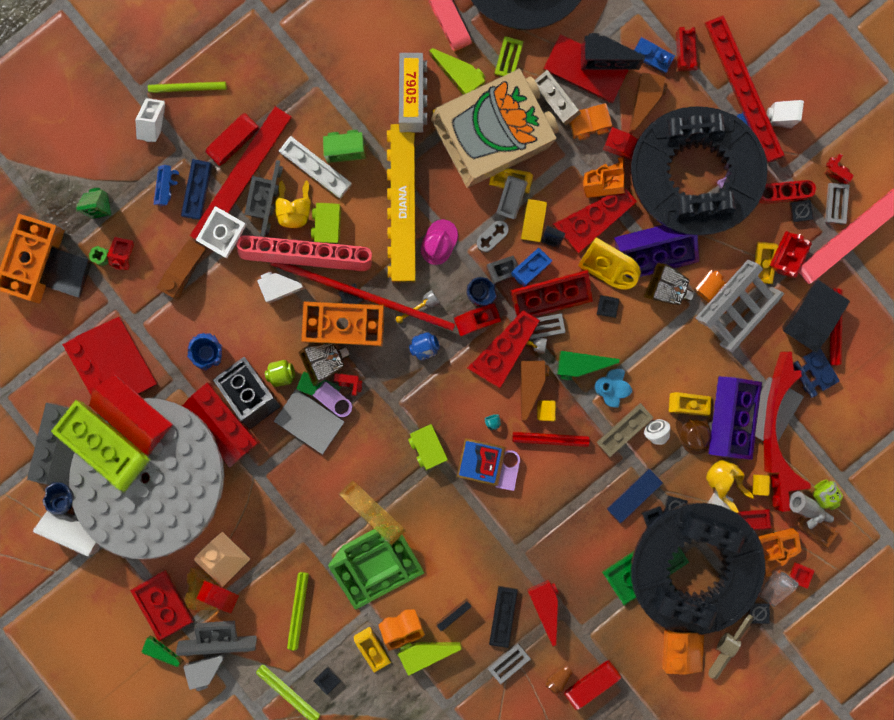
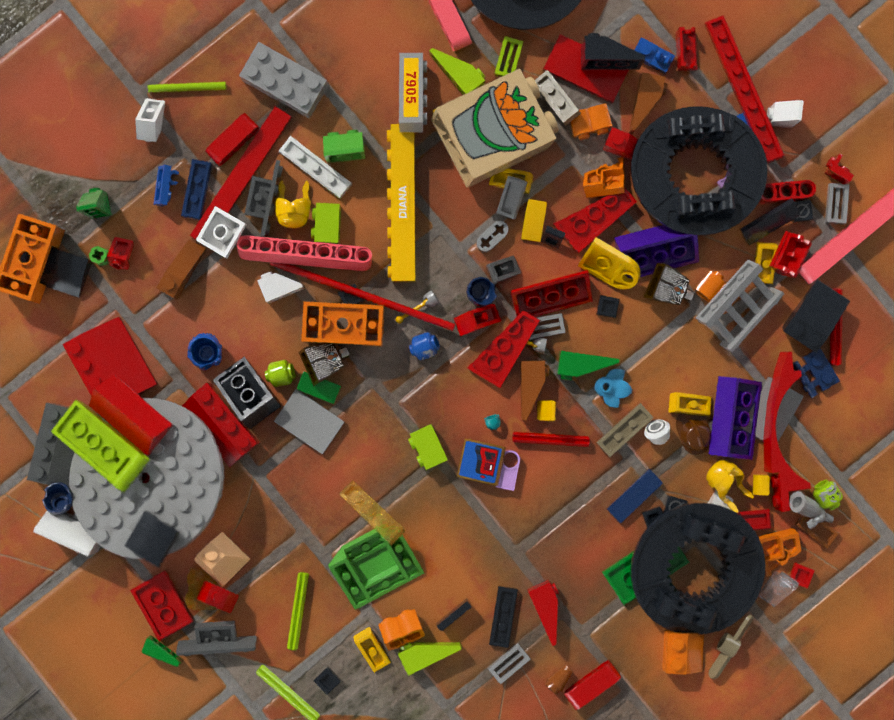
(152, 539): none -> black slope
(202, 671): light grey slope -> none
(284, 80): none -> light grey brick
(329, 396): lavender piece -> none
(345, 380): red bracket -> none
(439, 242): dark pink piece -> none
(531, 267): blue plate -> none
(760, 612): black tile -> none
(770, 222): none -> black tile

